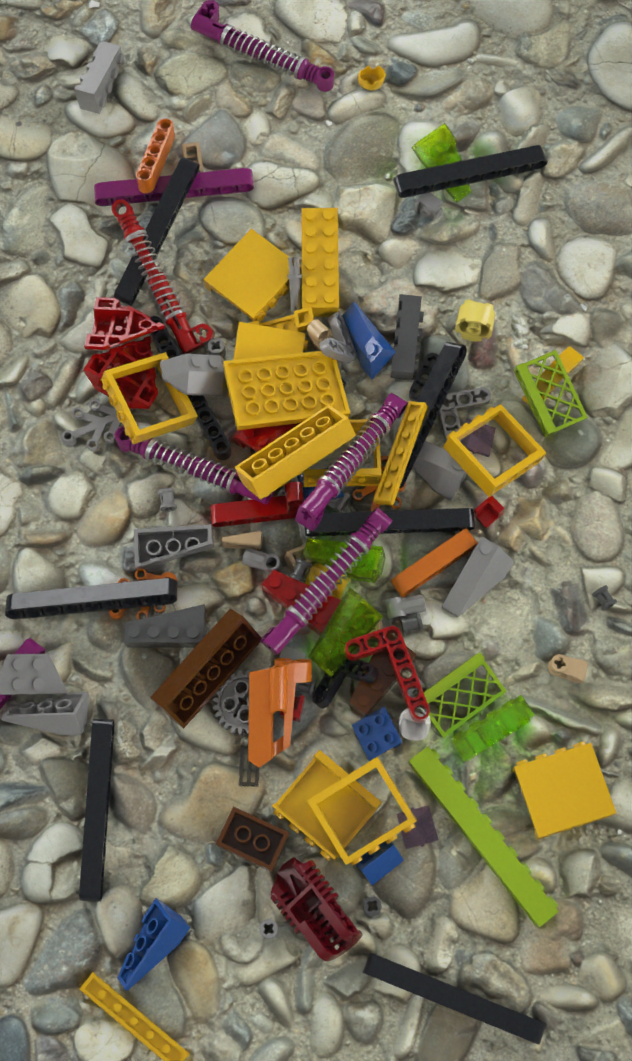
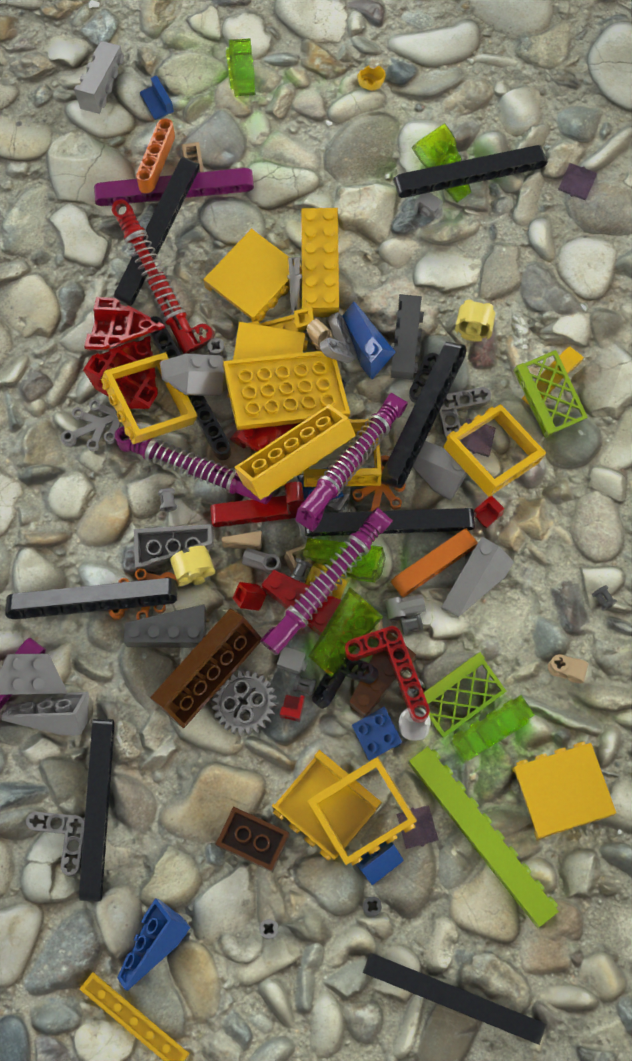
(65, 829): none -> light grey beam
(157, 99): none -> blue panel
(192, 566): none -> light yellow brick
(227, 36): magenta piece -> none
(241, 67): none -> clear neon green wedge
(243, 748): clear smoke tile -> none
(249, 596): none -> red panel
(272, 692): orange panel -> none
(310, 905): dark red connector -> none
(400, 453): yellow tile -> none
(577, 181): none -> clear purple piece

